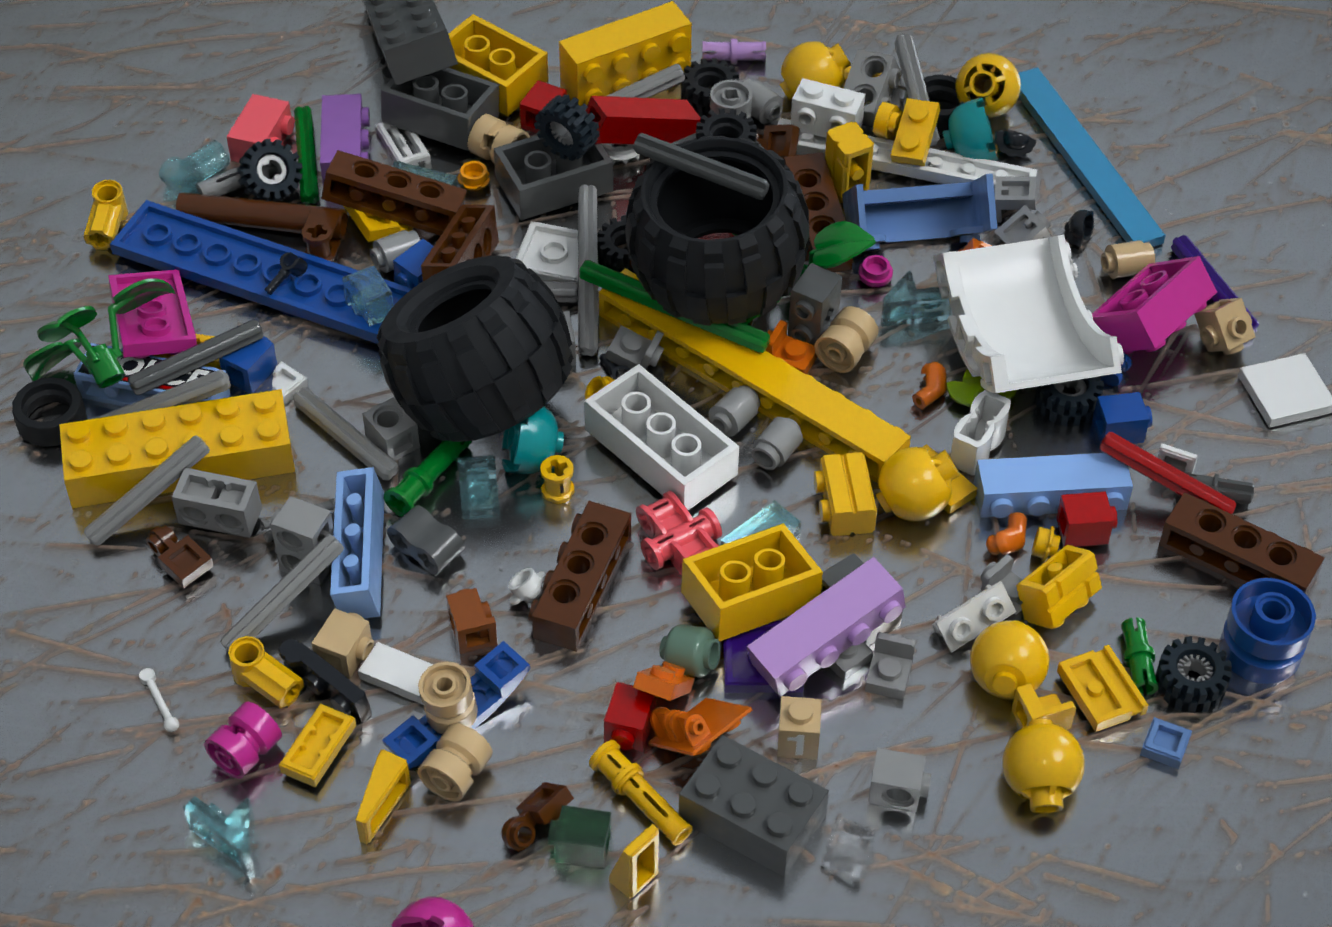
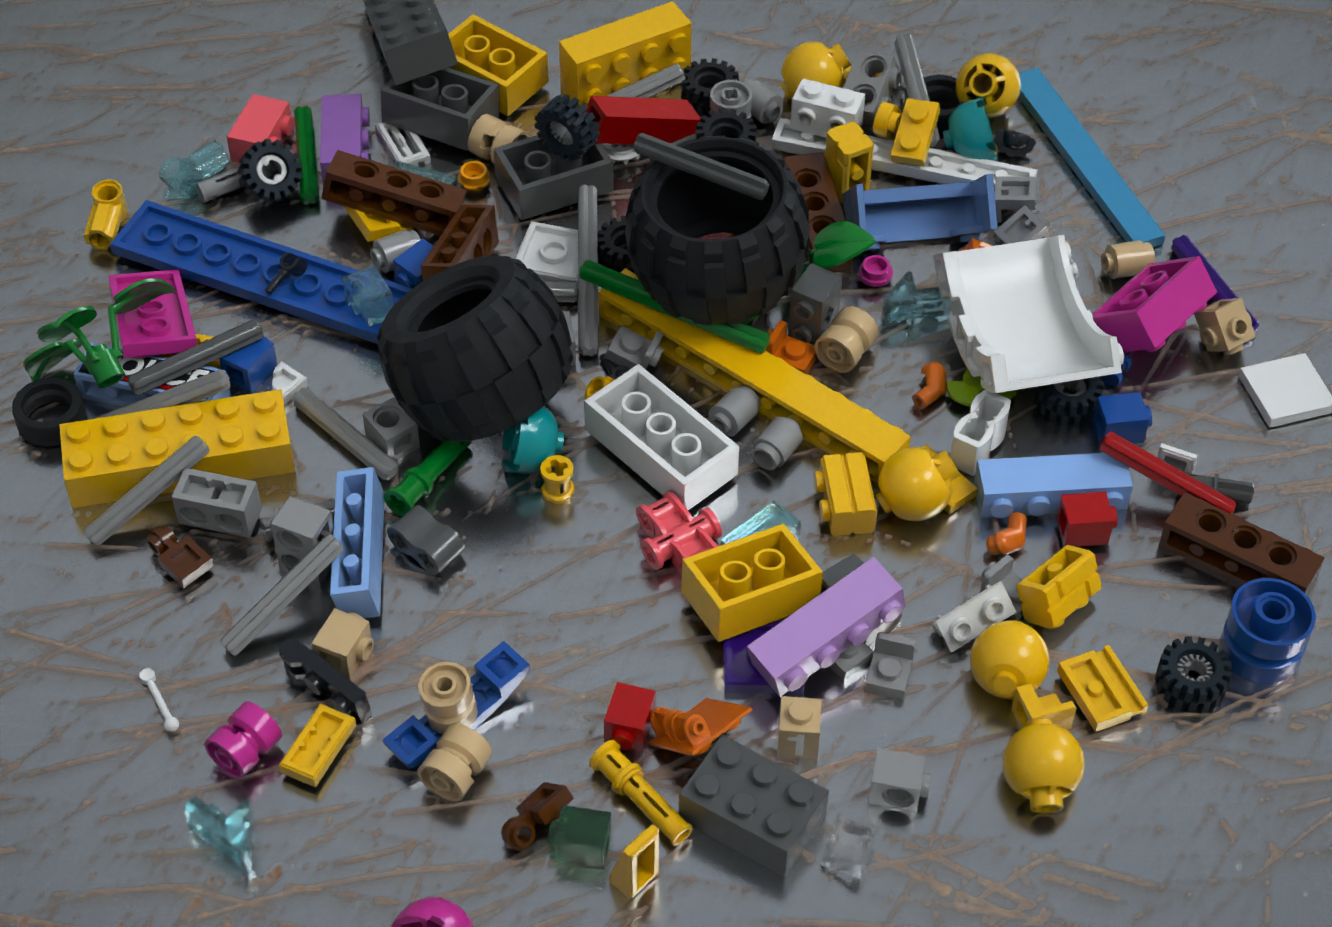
(264, 673): yellow piece -> none
(319, 225): reddish brown axle -> none
(384, 790): yellow slope -> none
(394, 671): white tile -> none
(471, 621): dark orange brick -> none
(478, 487): clear light blue slope -> none
(526, 586): white plate -> none
(535, 101): red brick -> none
(581, 575): reddish brown brick -> none
(664, 681): orange plate -> none
(692, 649): sand green head -> none
(734, 51): lavender pin -> none
(780, 139): reddish brown plate -> none
(1045, 543): yellow plate -> none
(1079, 227): black piece -> none
(1139, 655): green pin -> none
(1166, 743): medium blue tile -> none

